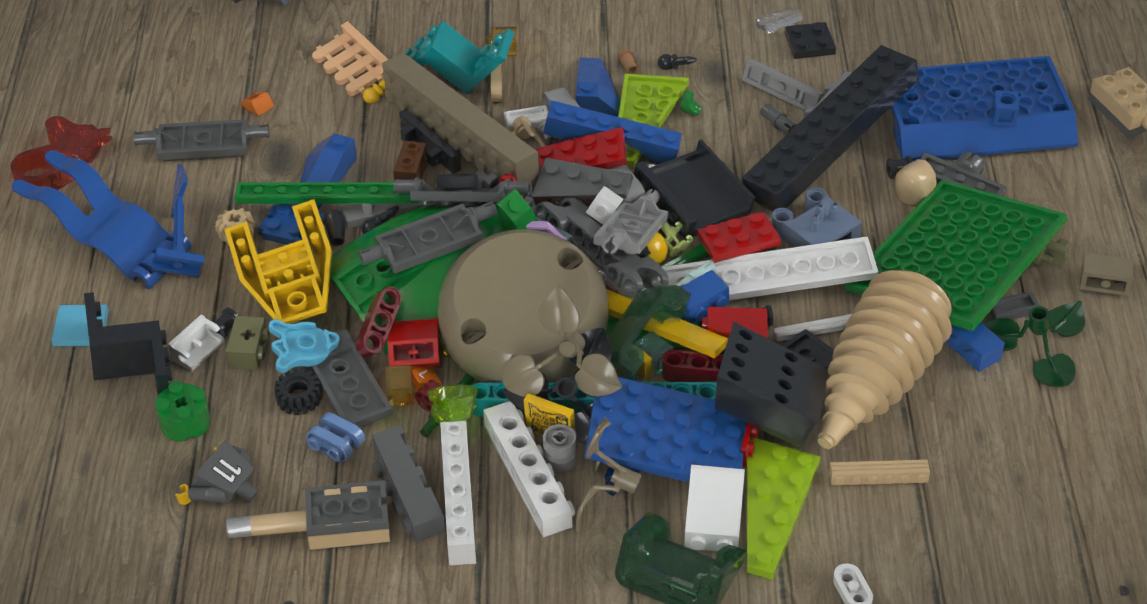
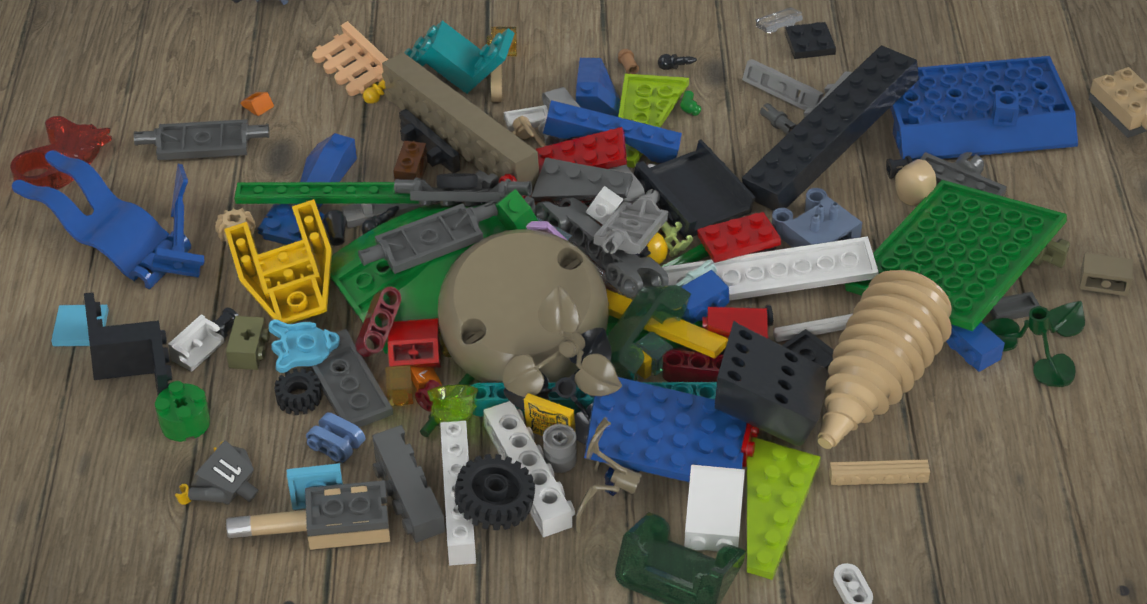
(308, 477): none -> medium azure tile
(494, 492): none -> black wheel

